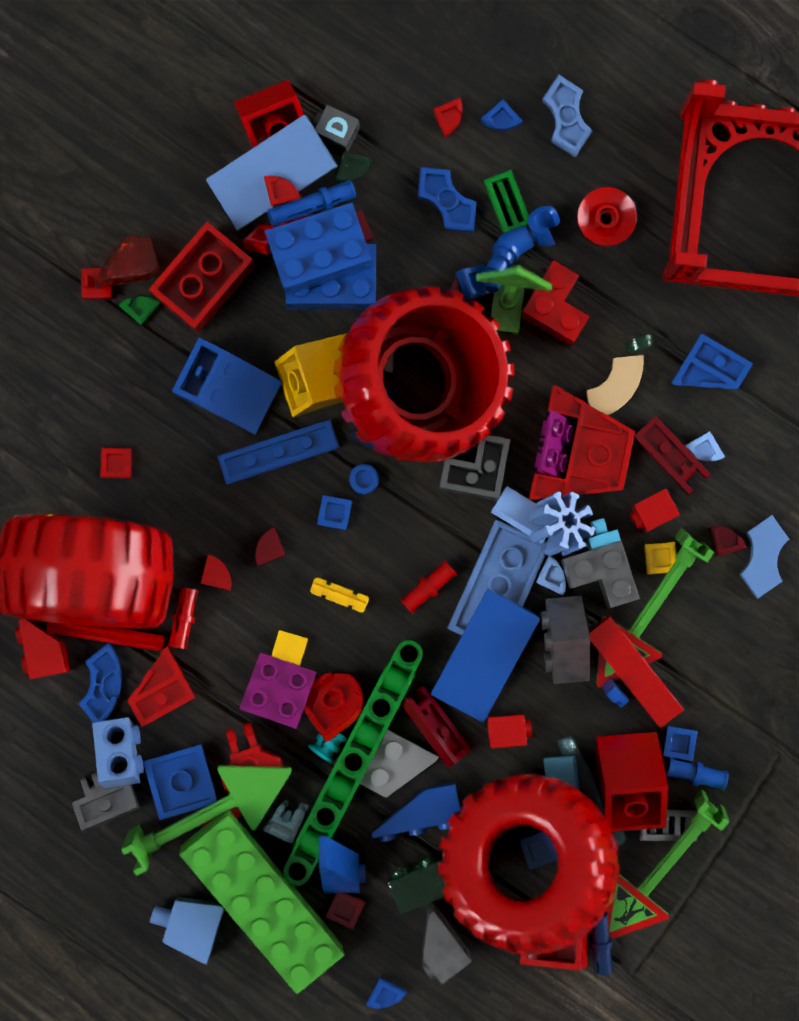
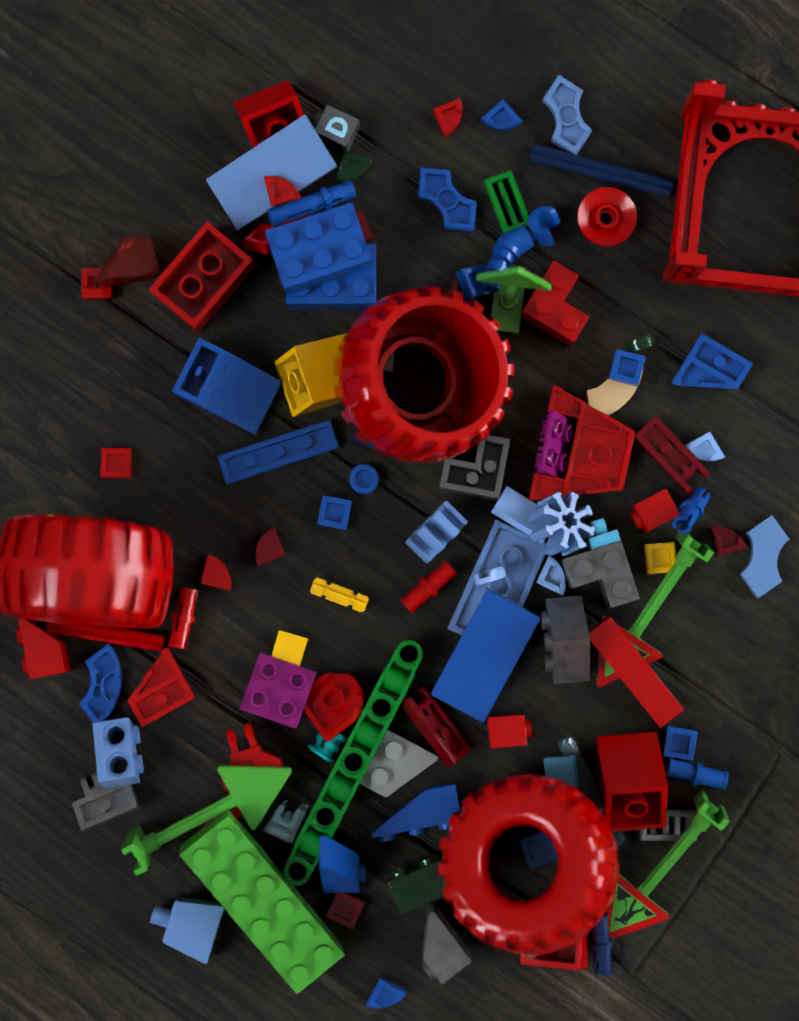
(140, 308): green tile -> none
(180, 781): blue plate -> none
(436, 532): none -> medium blue gear
(489, 575): none -> light blue tile
(601, 170): none -> dark blue axle
(614, 693): blue tile -> none
(626, 367): none -> blue tile
(691, 510): none -> blue pin

